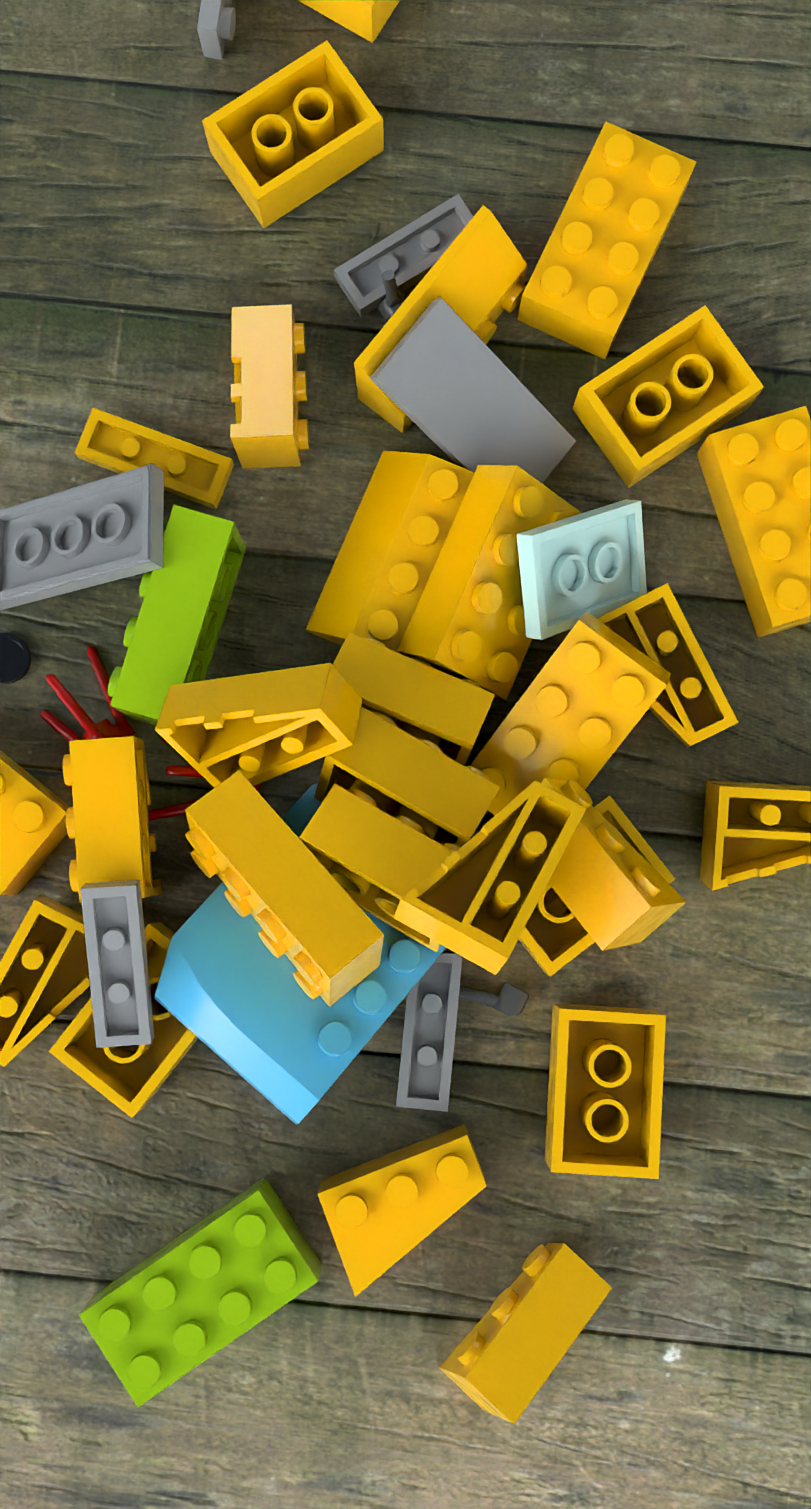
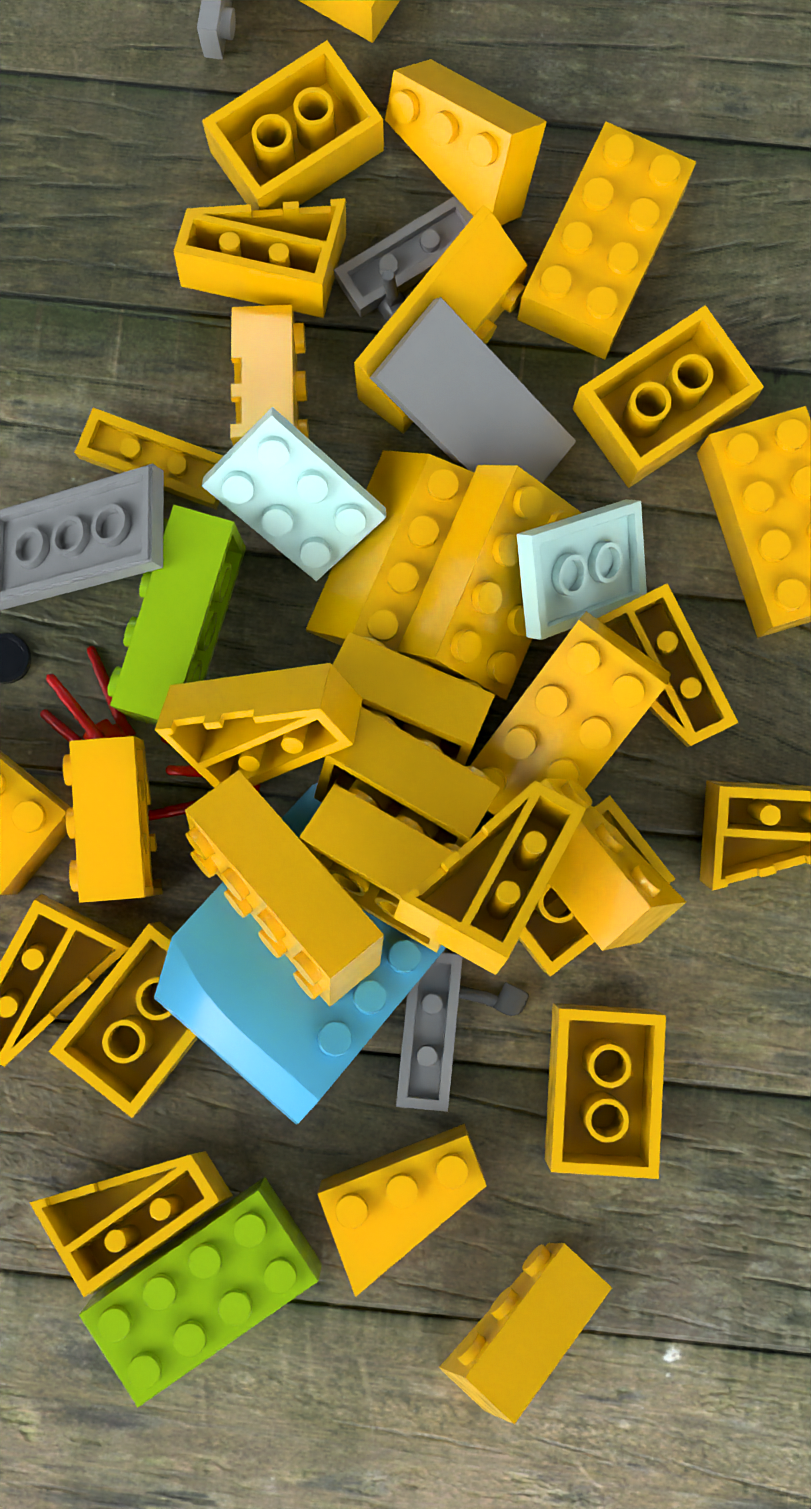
(117, 963): light grey plate -> none
(126, 1218): none -> yellow wedge
(263, 253): none -> yellow wedge
(294, 495): none -> light aqua plate
(467, 136): none -> yellow wedge

